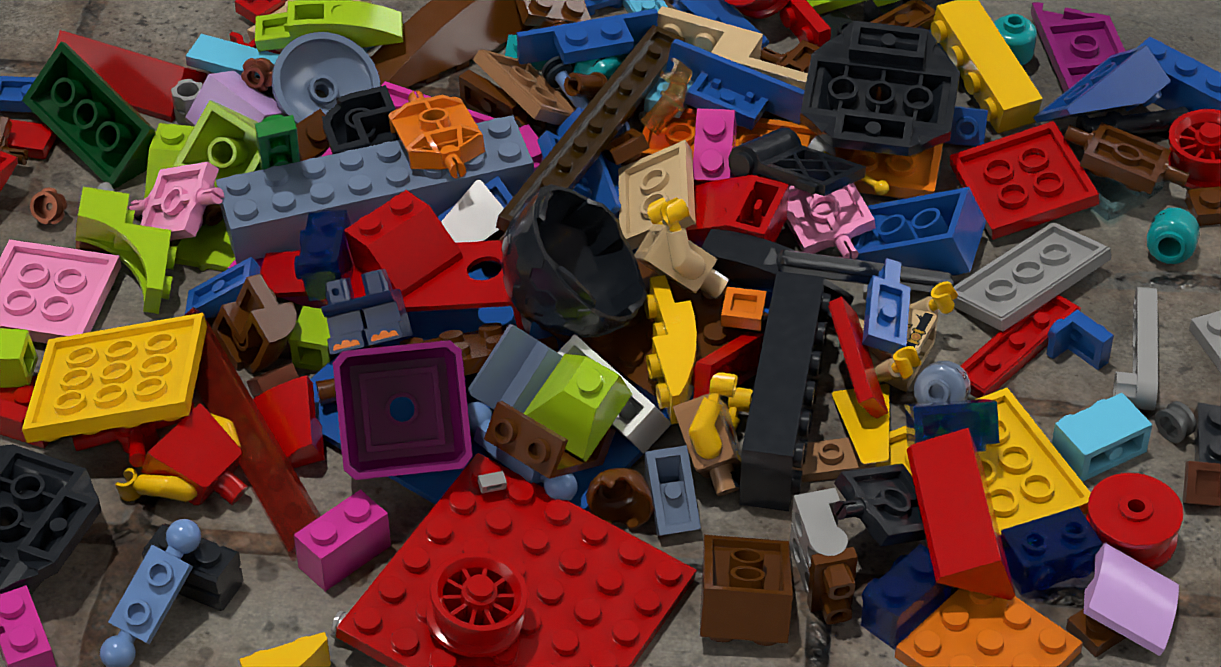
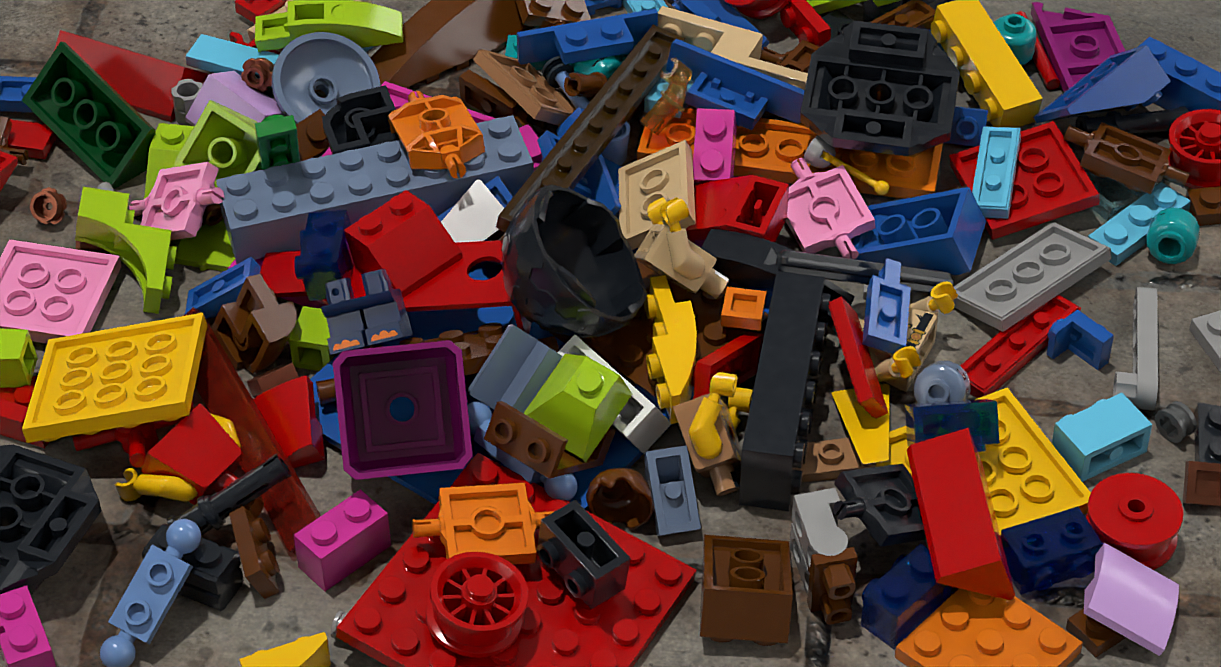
(212, 510): none -> black pin
(251, 539): none -> reddish brown plate
(485, 520): none -> orange plate
(492, 482): light grey piece -> none
(582, 554): none -> black brick
(626, 147): reddish brown plate -> none
(788, 161): black piece -> none
(996, 170): none -> medium azure tile
(1043, 64): none -> red bar
(1129, 228): none -> medium azure plate

